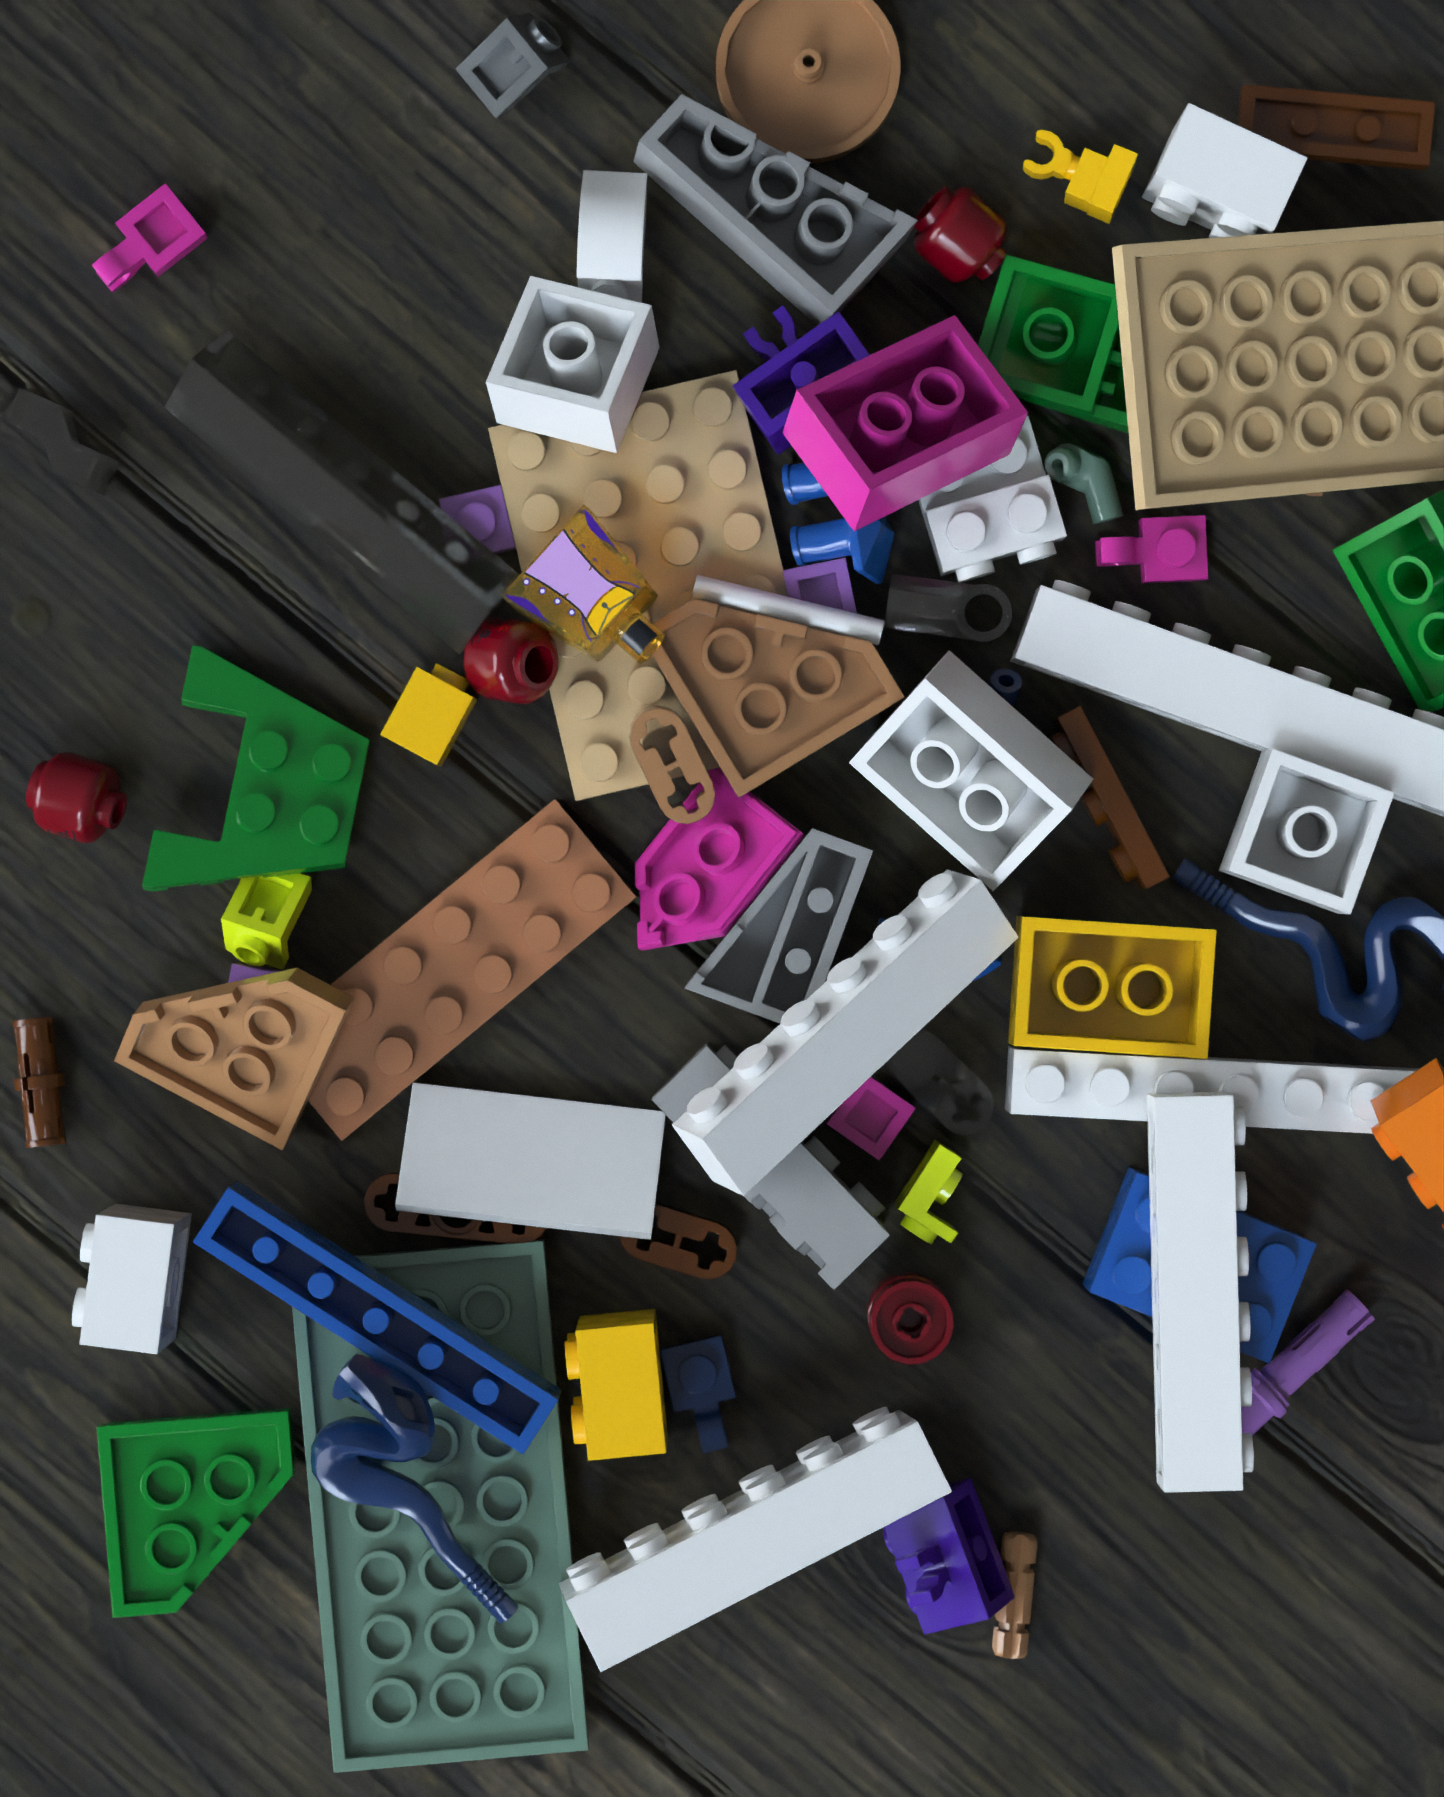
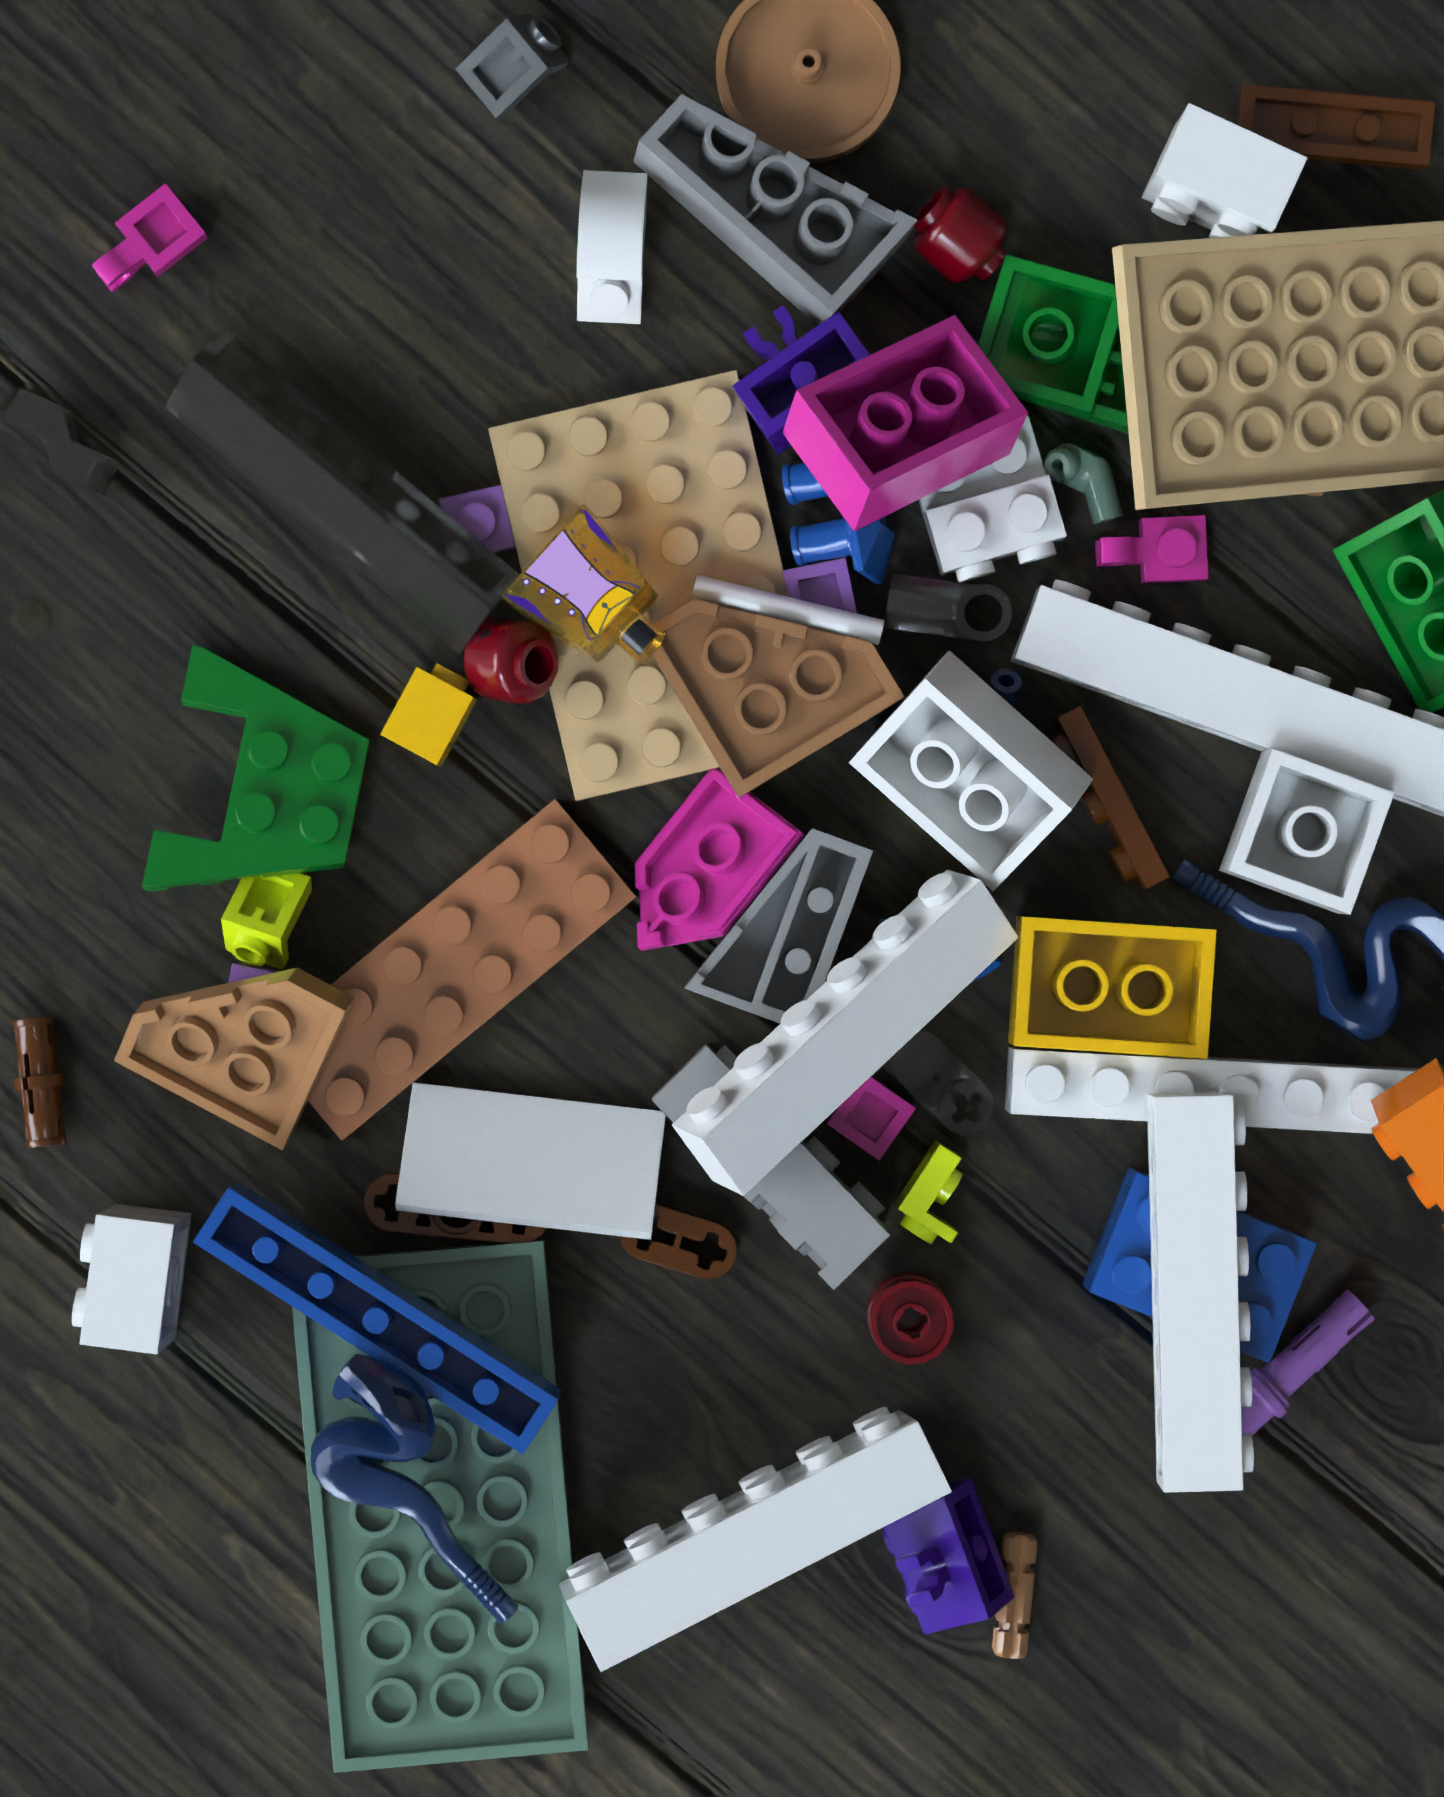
(76, 797): dark red head -> none
(183, 1497): green plate -> none
(573, 364): white brick -> none
(620, 1385): yellow brick -> none
(686, 758): medium nougat beam -> none
(699, 1379): dark blue plate -> none
(1094, 179): yellow piece -> none

